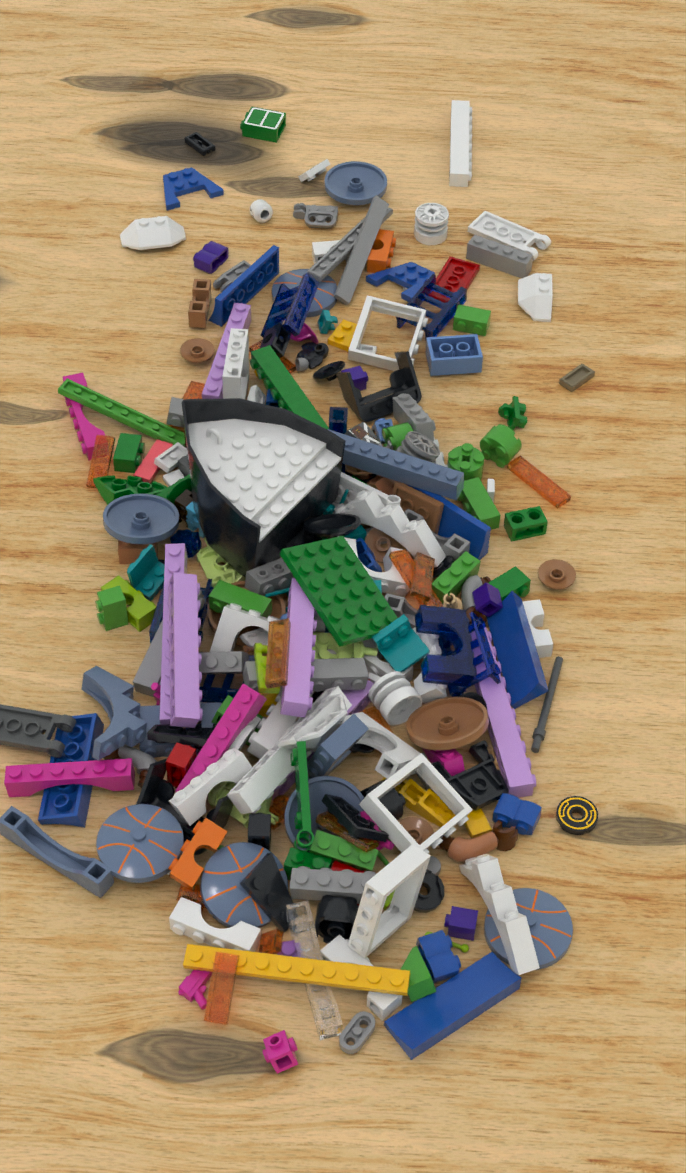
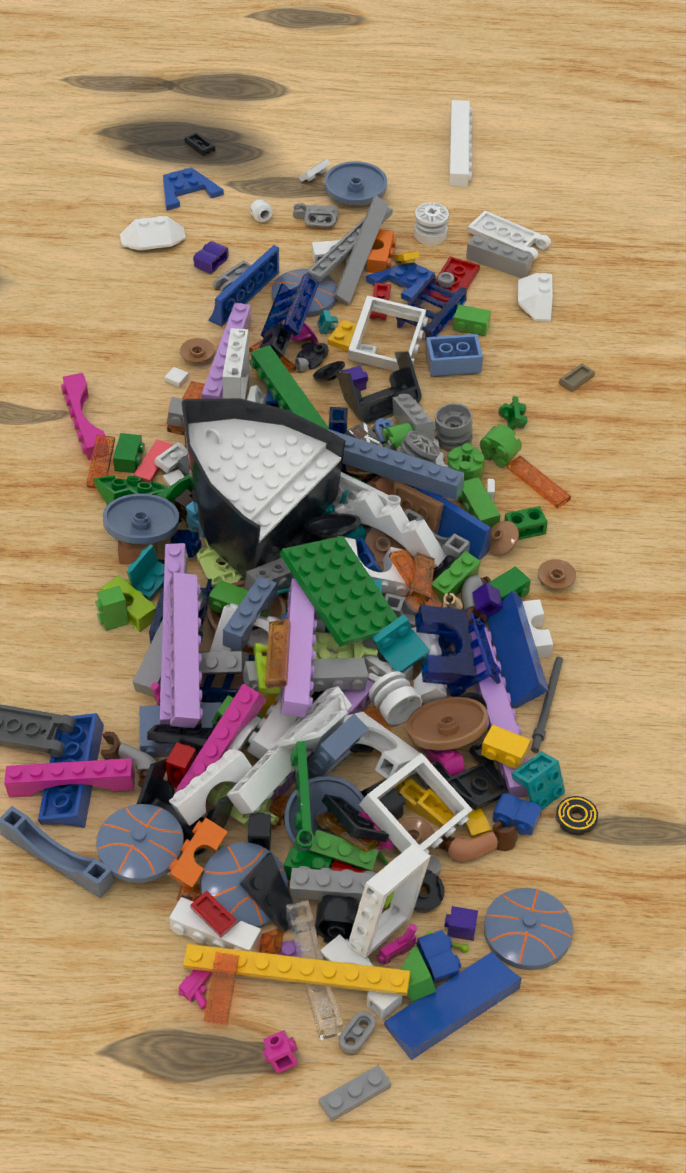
(120, 412): bright green tile -> none
(123, 712): sand blue arch -> none
(176, 377): none -> white tile
(200, 303): medium nougat arch -> none
(213, 914): none -> red plate
(240, 625): none -> sand blue arch
(263, 124): green brick -> none
(354, 1093): none -> light grey plate
(383, 292): none -> red plate
(399, 946): none -> dark pink piece
(407, 257): none -> yellow plate
(445, 279): none -> light grey tile
(453, 426): none -> light grey wheel
(500, 900): white arch -> none
(503, 538): none -> medium nougat dish
(505, 747): none -> yellow brick
(541, 778): none -> teal bracket

